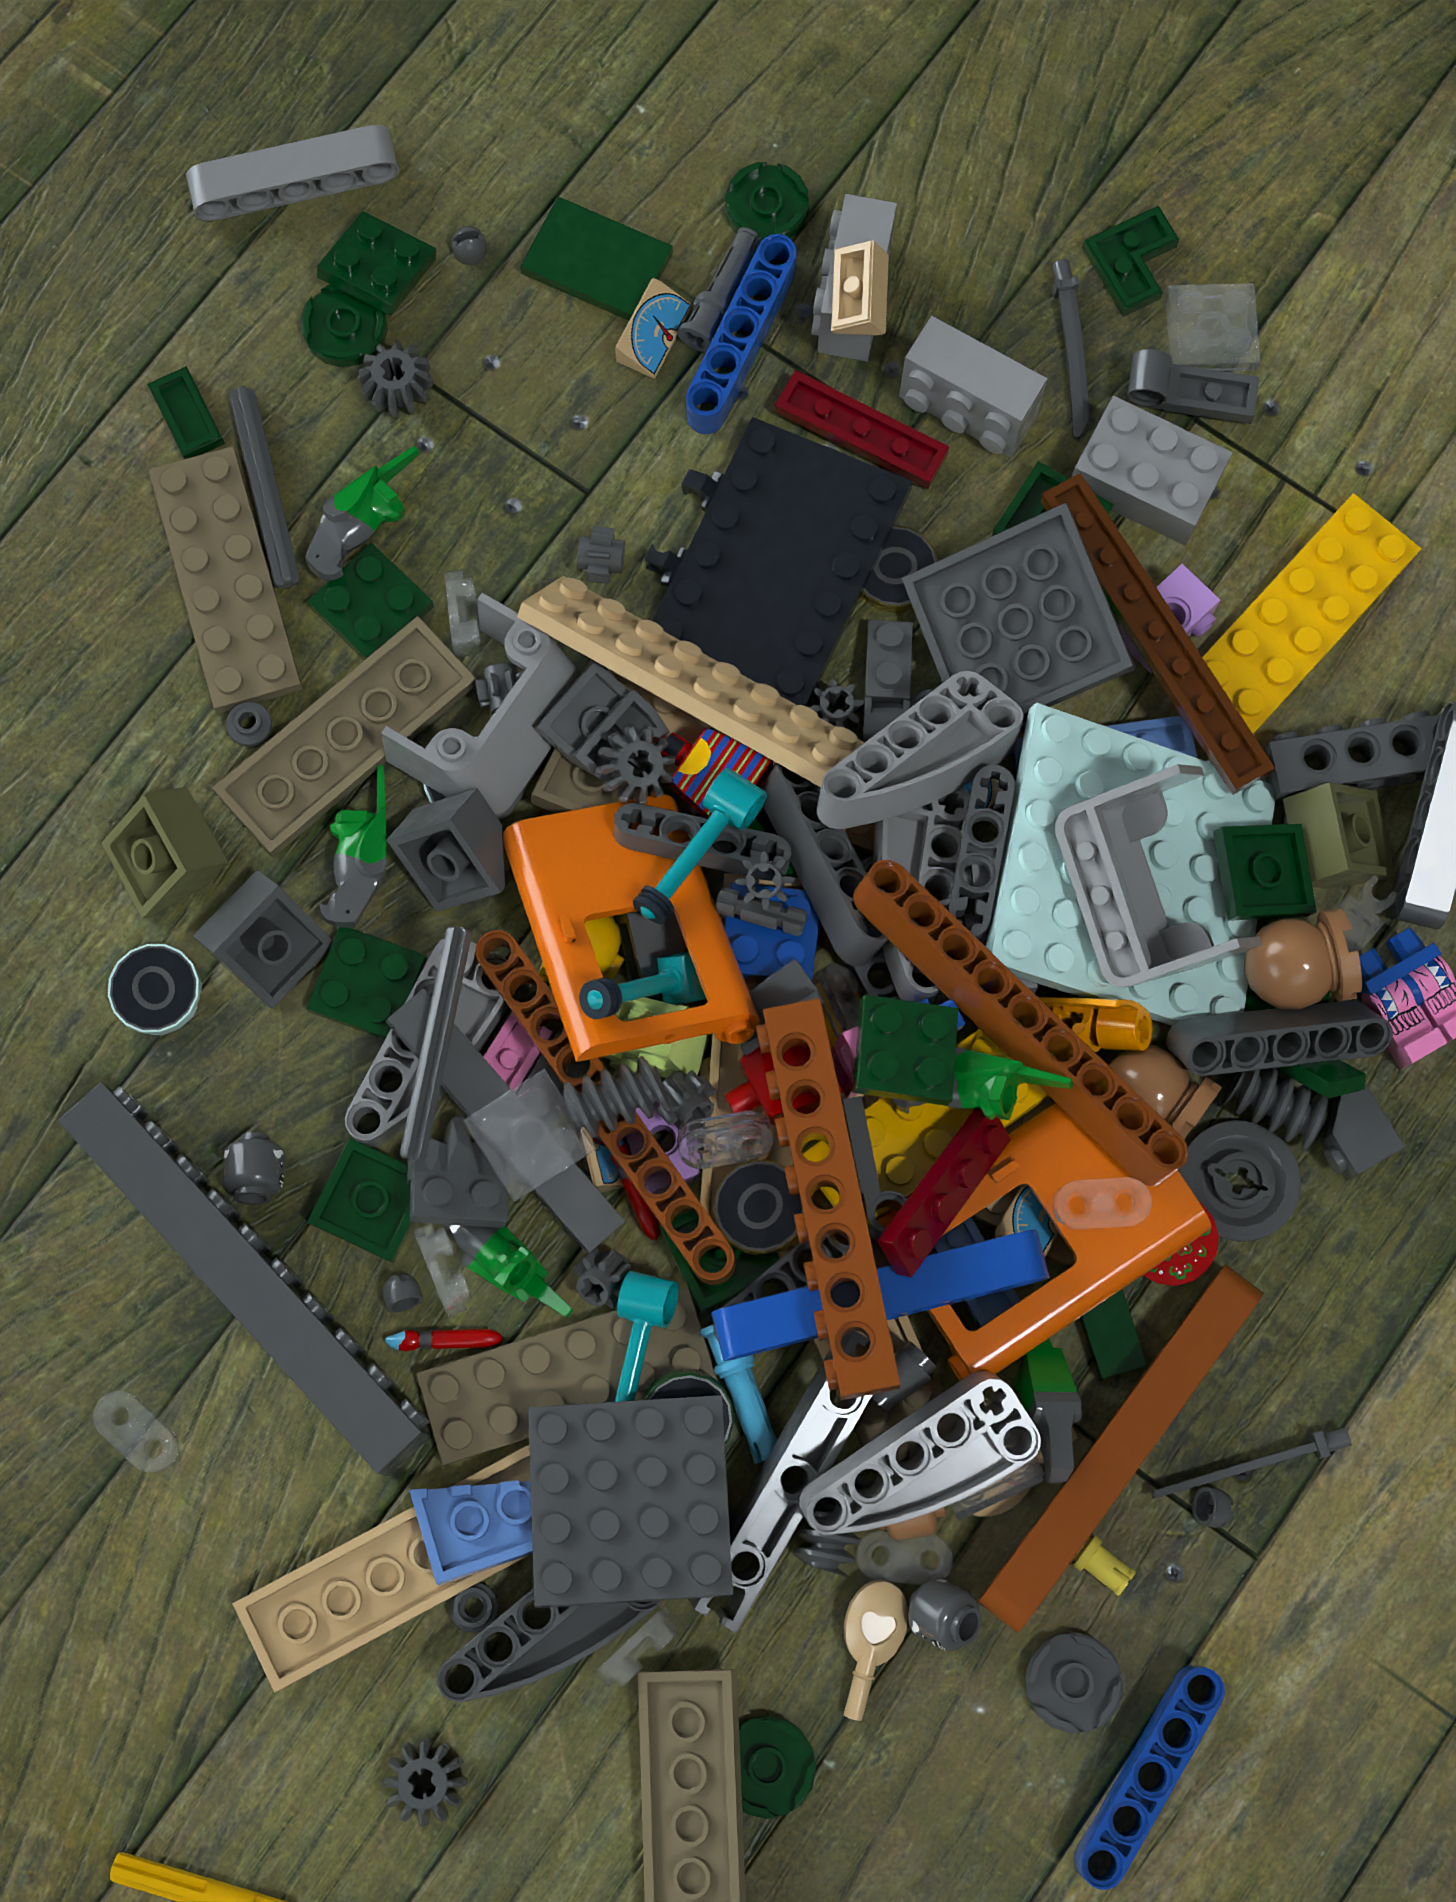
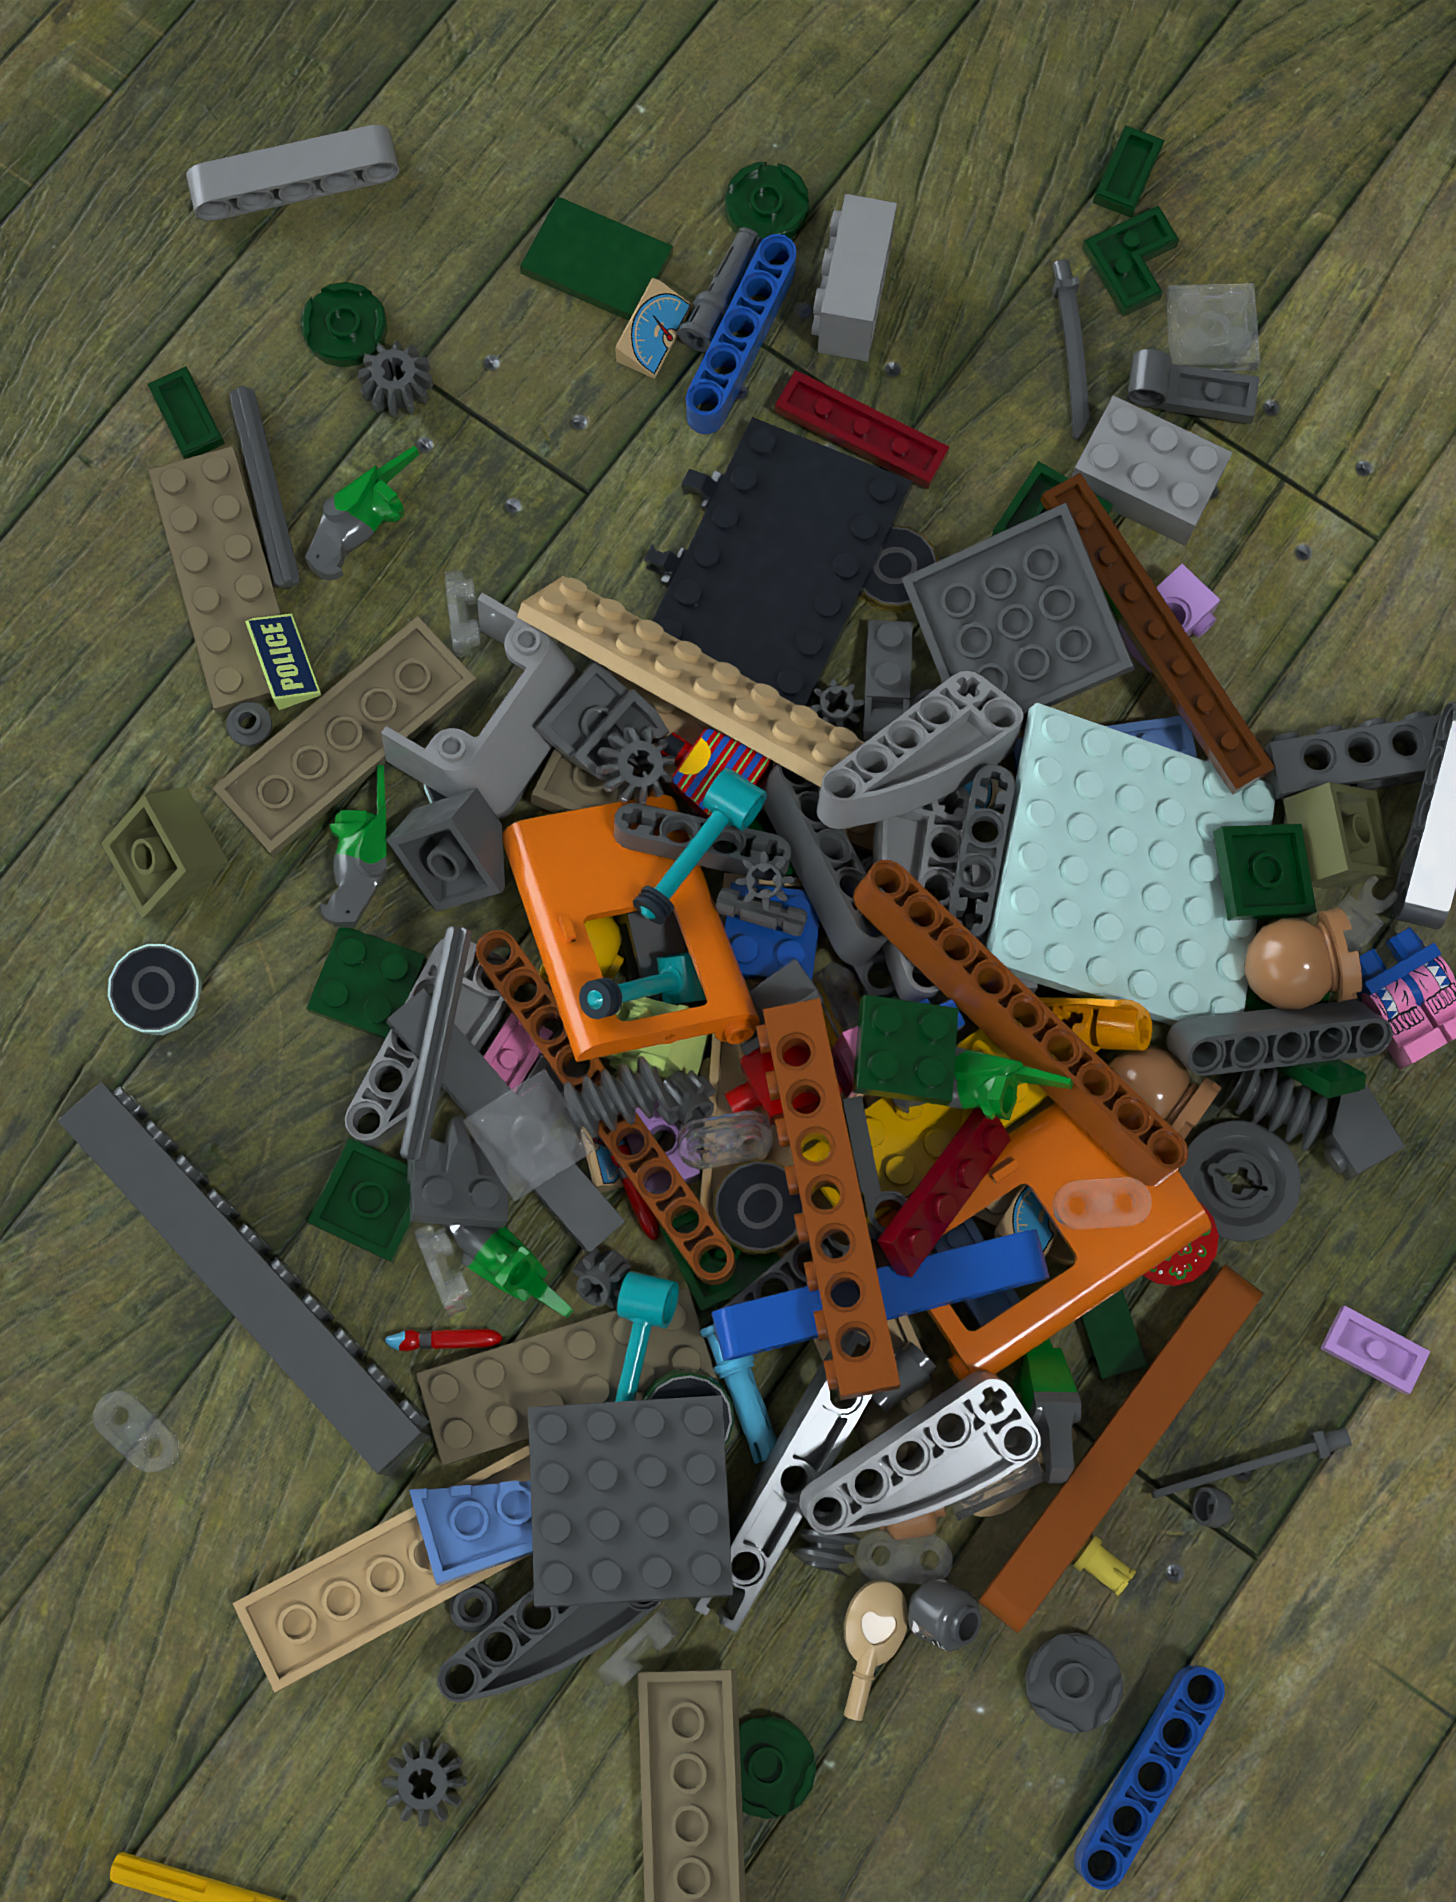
(253, 1169): dark grey head -> none
(264, 939): dark grey slope -> none
(283, 659): none -> slope
(369, 602): dark green plate -> none
(376, 263): dark green plate -> none
(401, 1293): dark grey hinge -> none
(473, 247): dark grey hinge -> none
(496, 685): dark grey gear -> none
(601, 554): dark grey gear -> none
(860, 289): tan slope -> none
(971, 387): light grey brick -> none
(1117, 887): light grey windscreen -> none
(1128, 171): none -> dark green tile
(1308, 609): yellow plate -> none
(1375, 1350): none -> lavender plate

